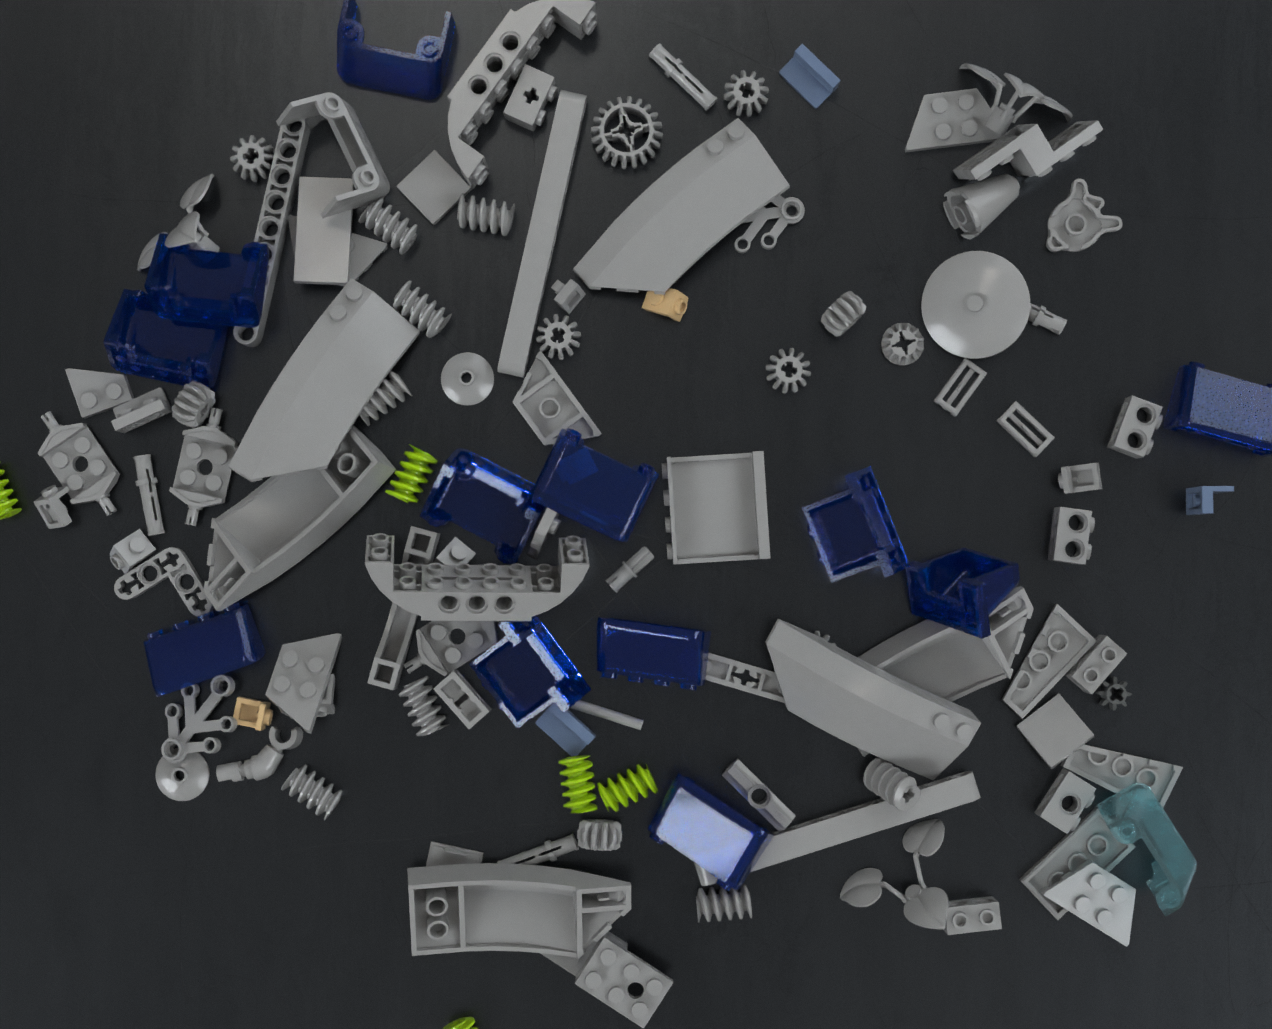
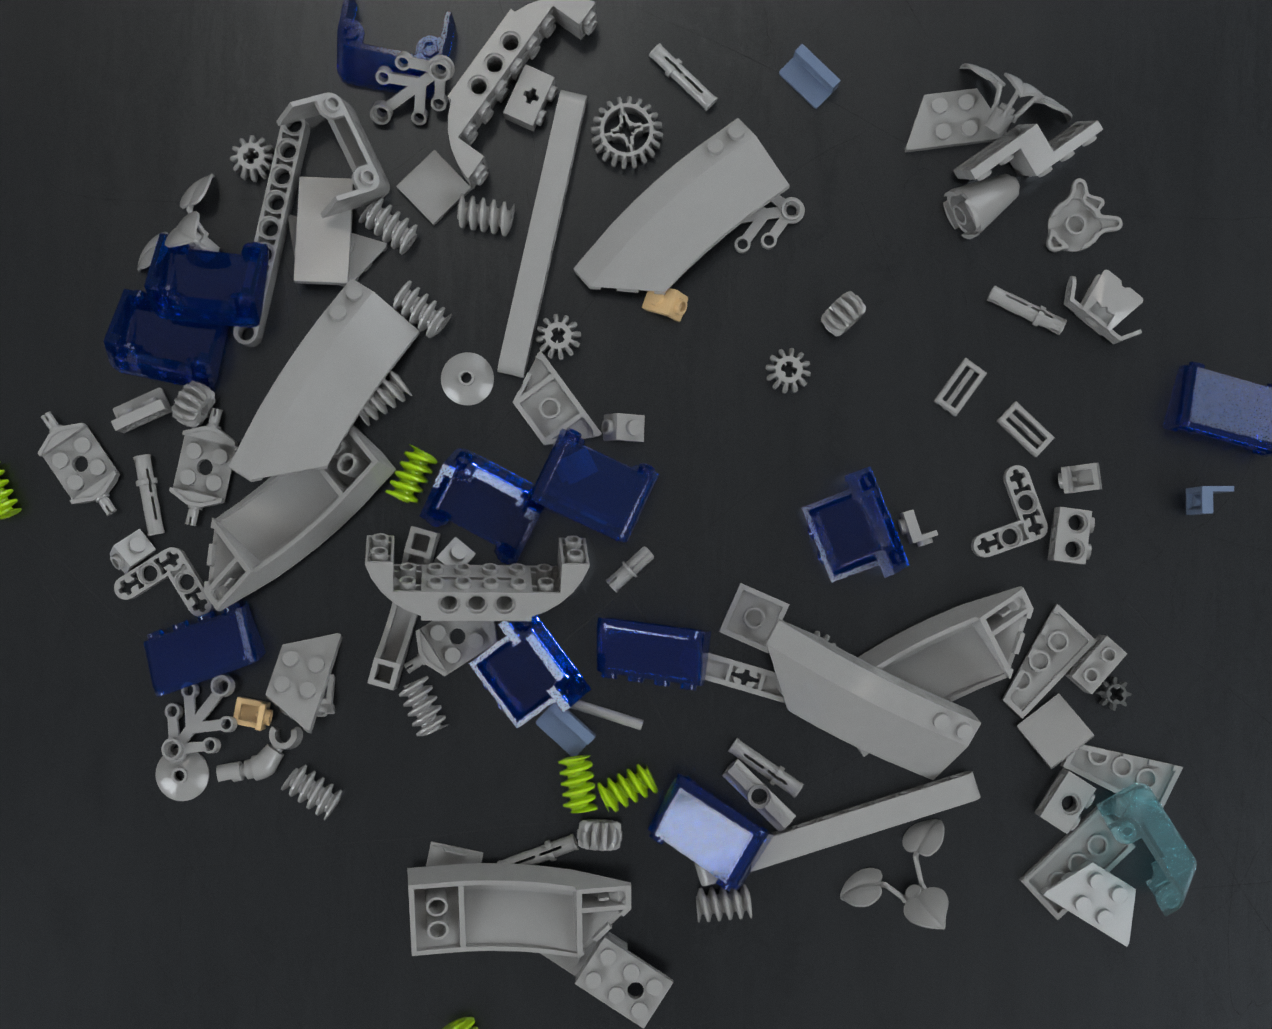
(51, 508): light grey bracket -> none
(98, 391): light grey wing -> none
(414, 86): none -> light grey plant
(462, 699): light grey brick -> none
(547, 525): light grey wing -> none
(568, 295): light grey tile -> none
(623, 427): none -> light grey bracket
(716, 508): light grey panel -> none
(737, 88): light grey gear -> none
(752, 616): none -> light grey tile
(766, 768): none -> light grey pin
(891, 784): light grey piece -> none
(897, 355): light grey gear -> none
(909, 526): none -> light grey bracket
(961, 589): clear blue windscreen -> none
(973, 915): light grey brick -> none
(975, 304): light grey dish -> none
(1021, 526): none -> light grey beam
(1104, 305): none -> light grey piece
(1129, 424): light grey brick -> none

